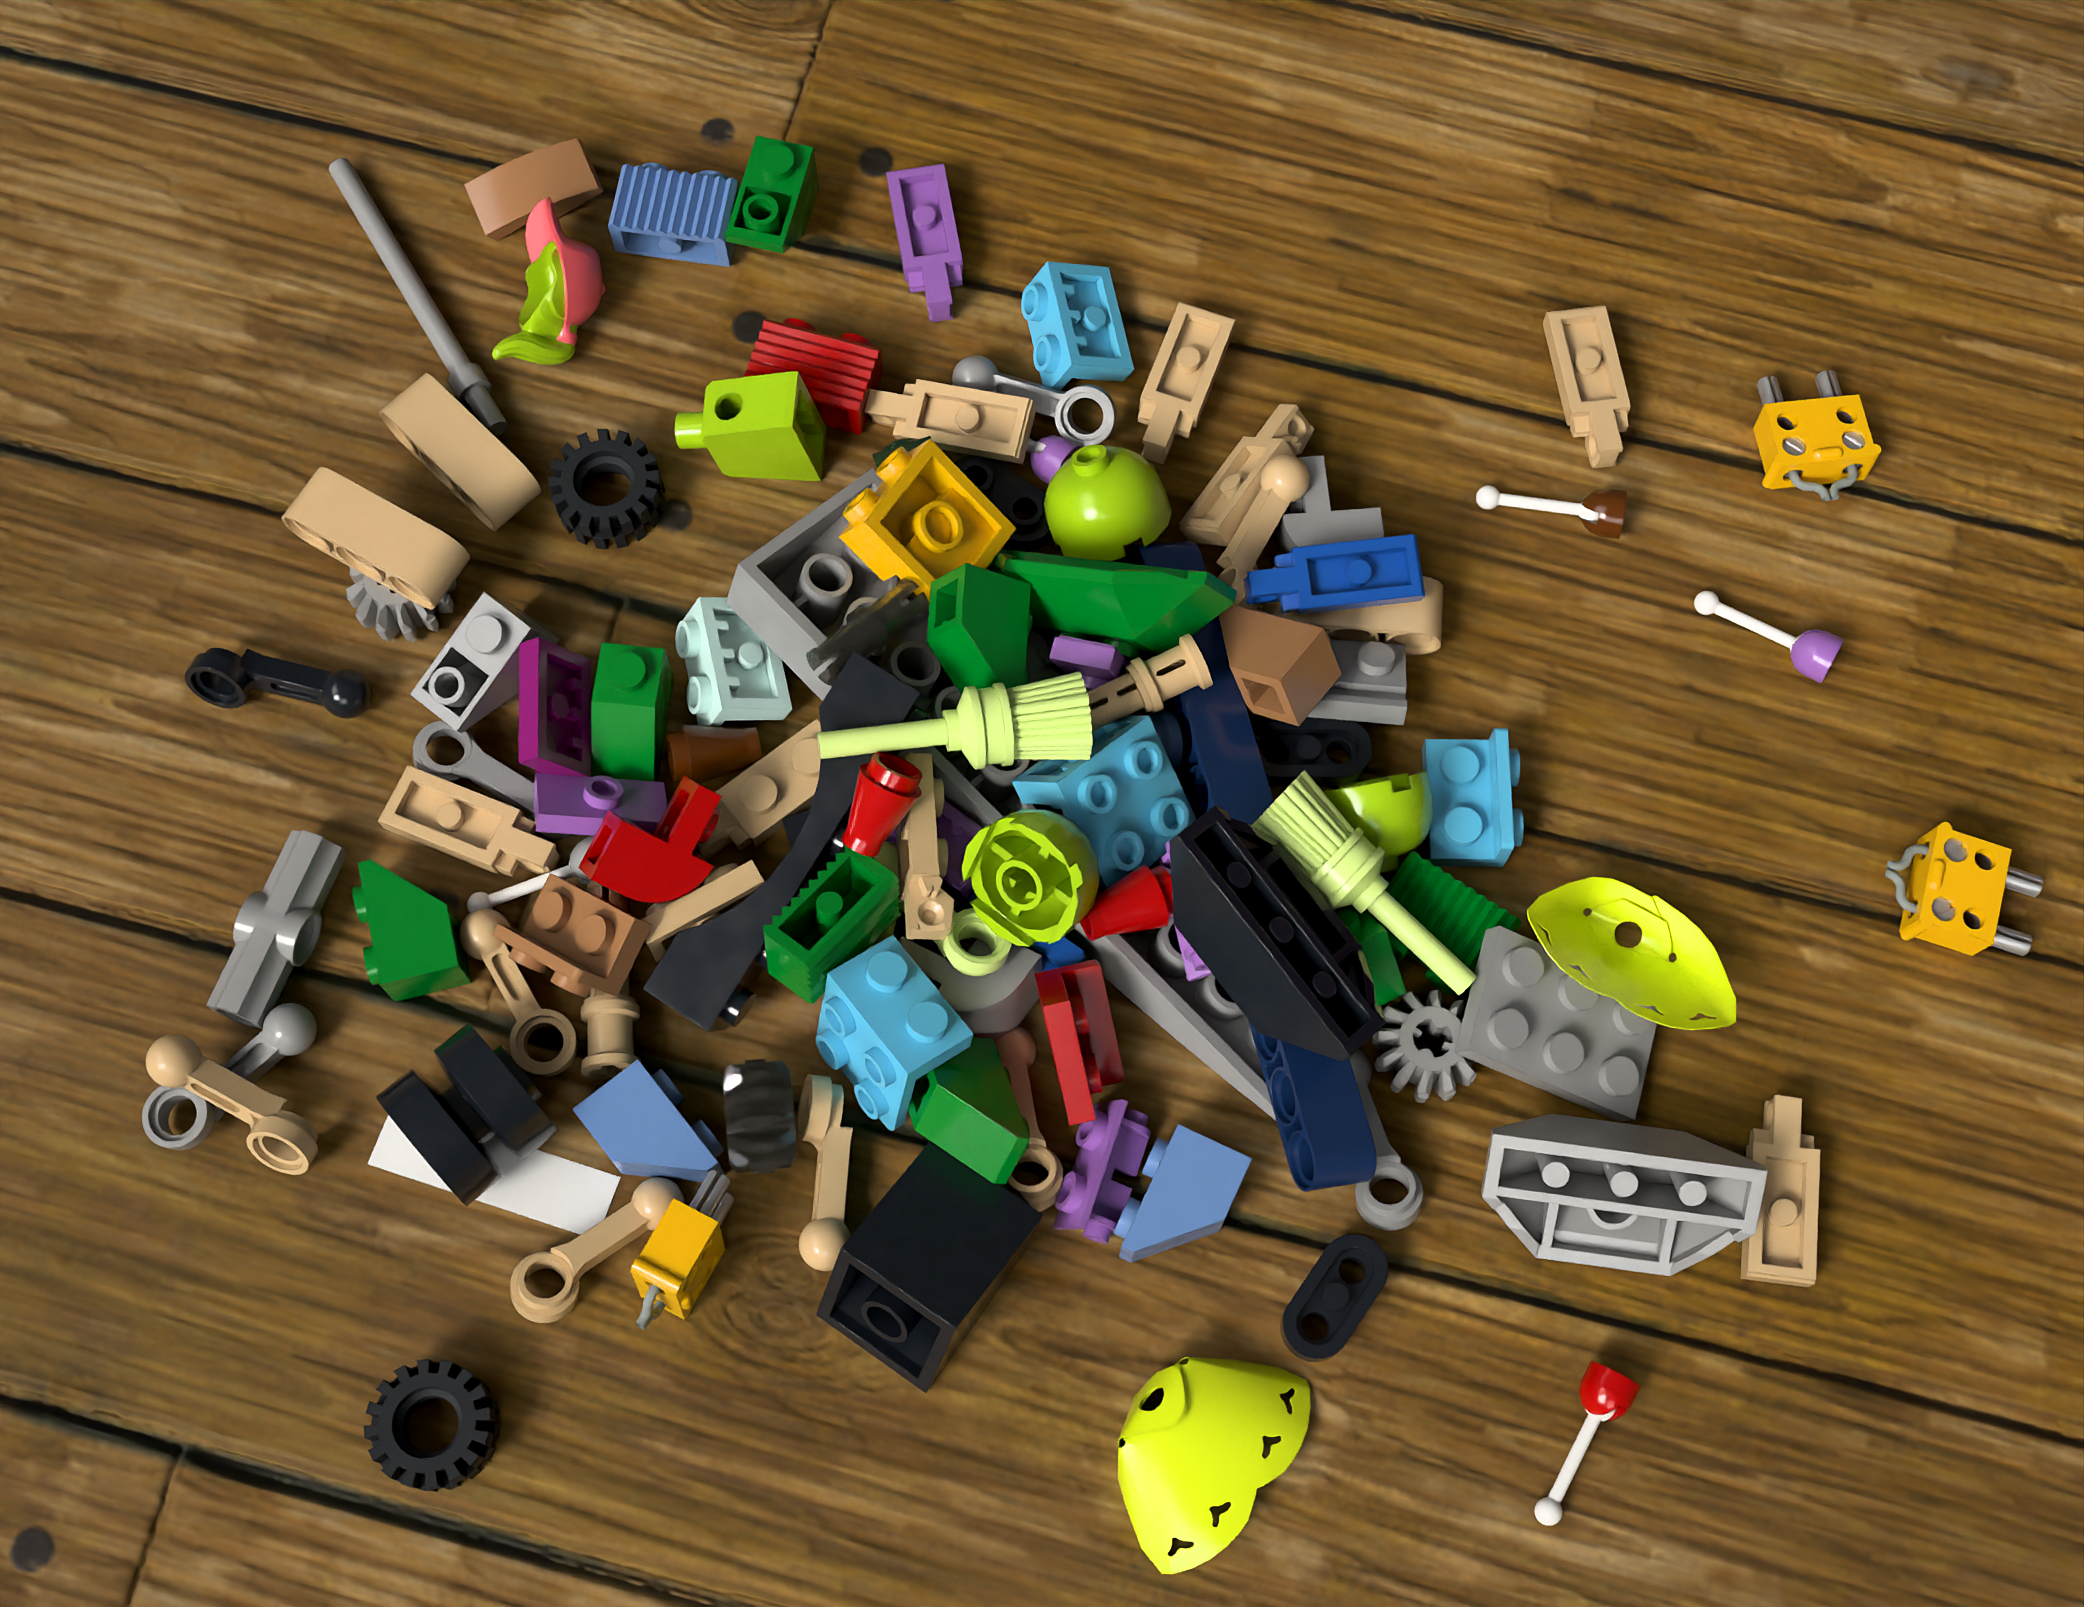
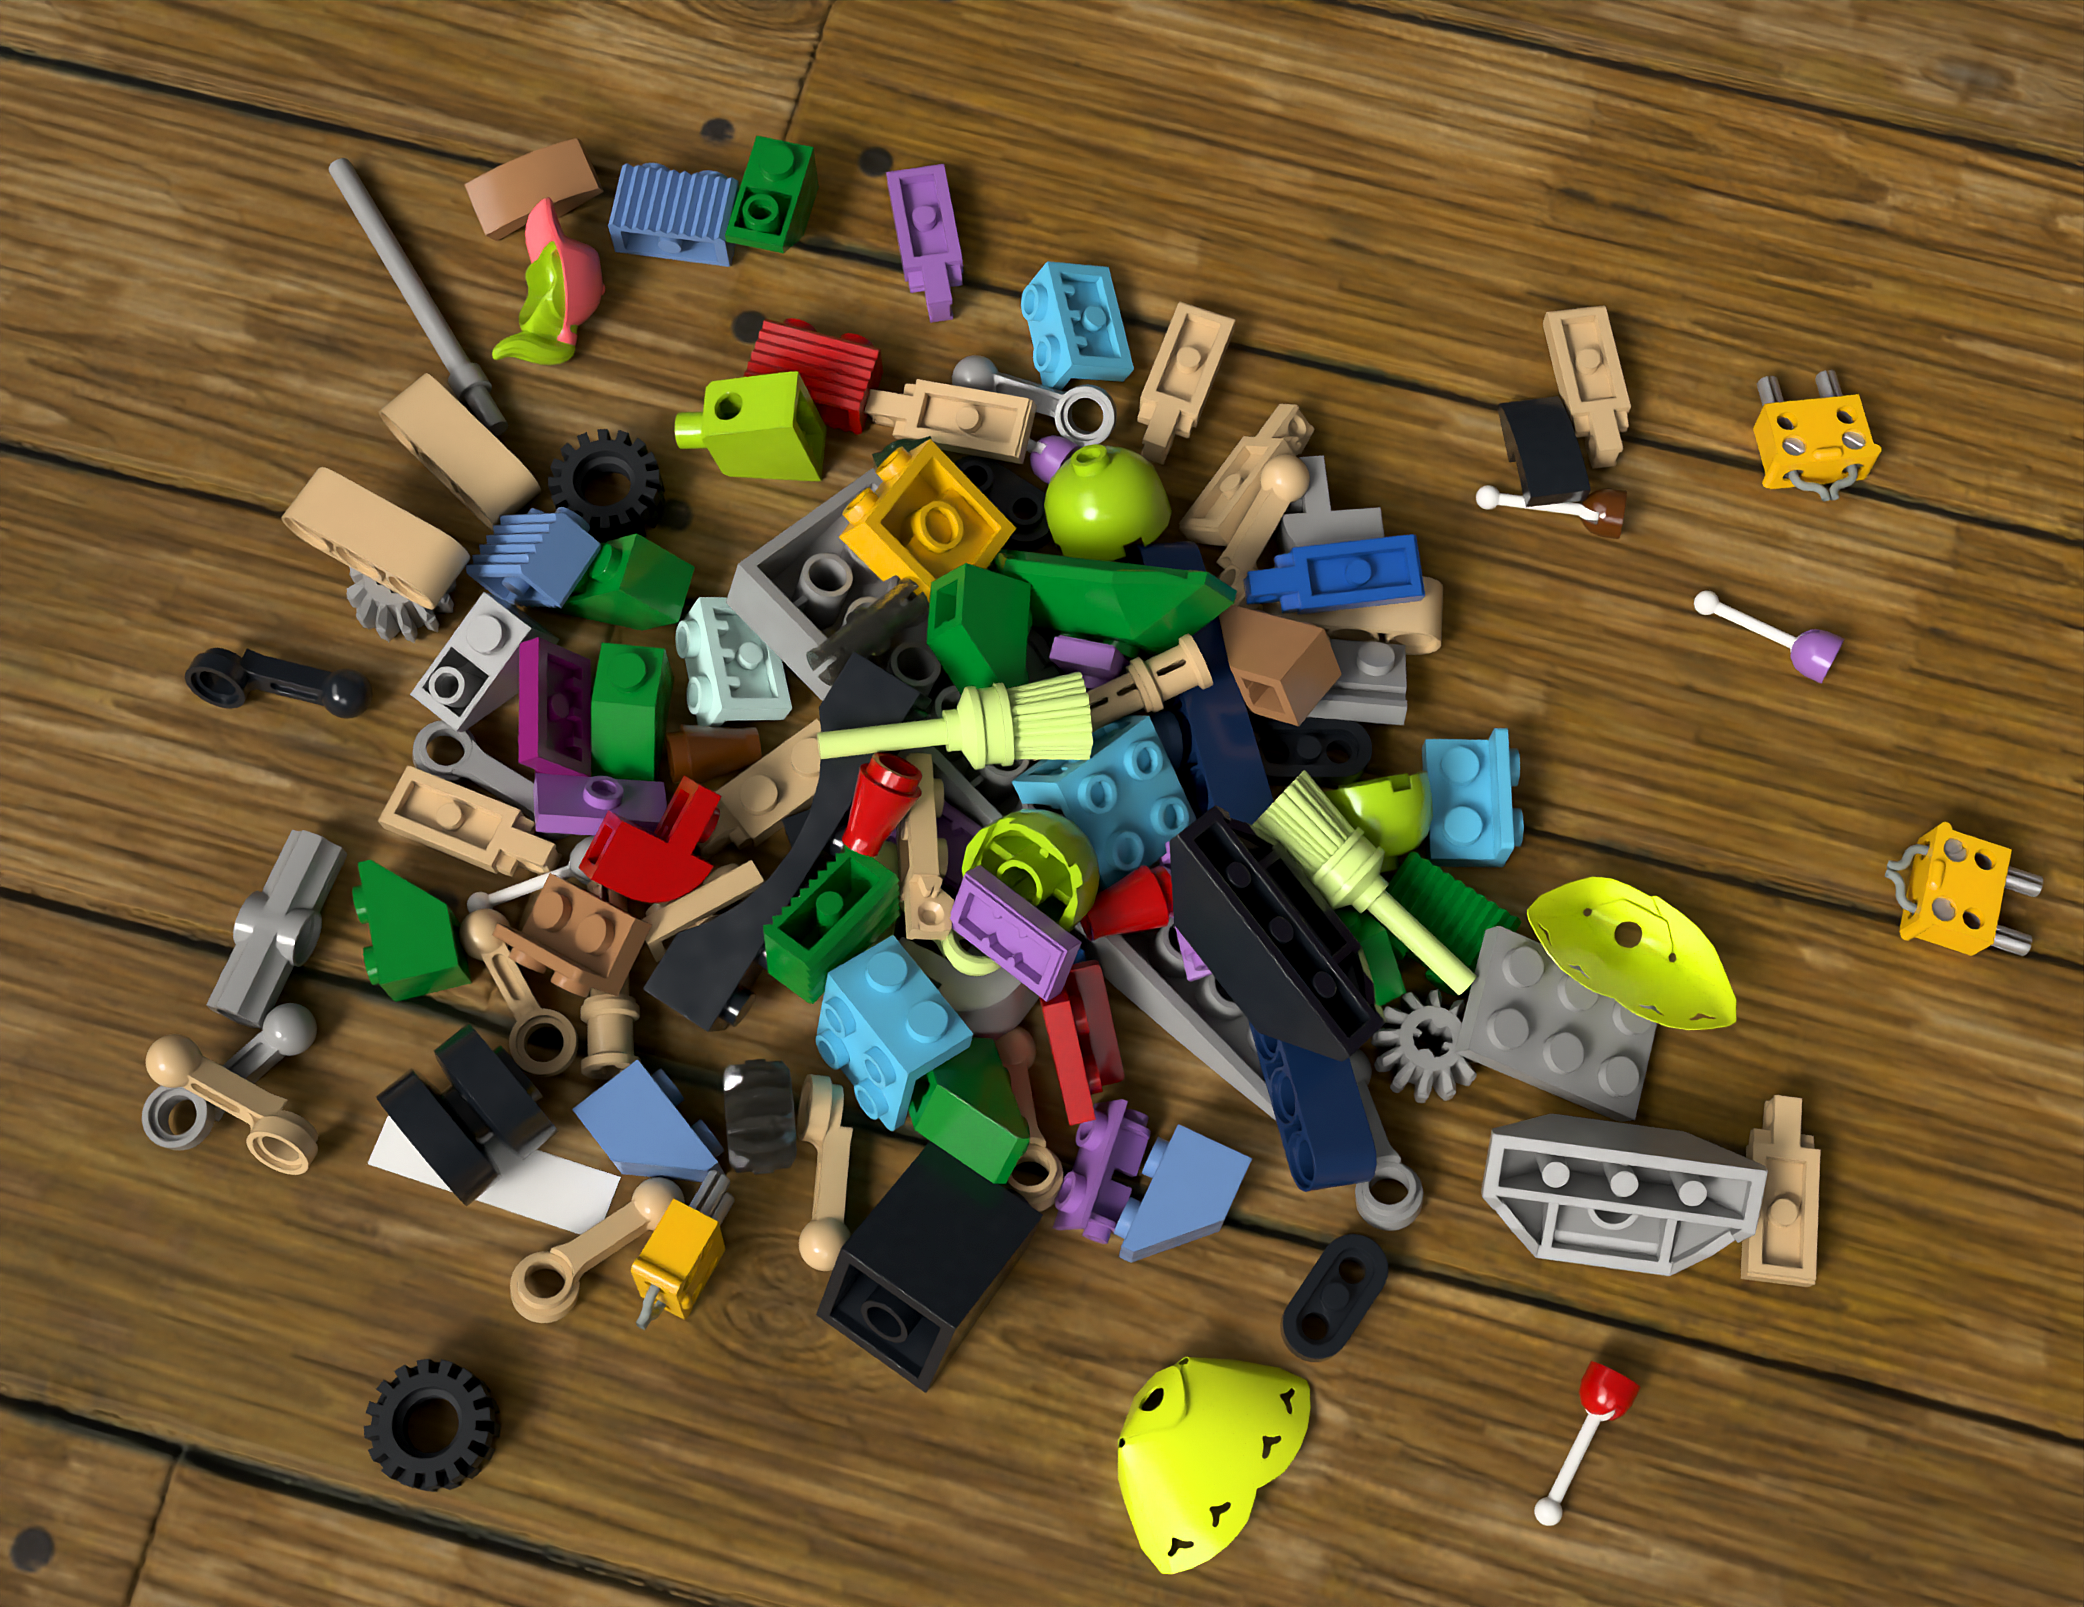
(535, 557): none -> medium blue brick
(631, 585): none -> green slope
(1013, 933): none -> medium lavender plate
(1545, 451): none -> black slope

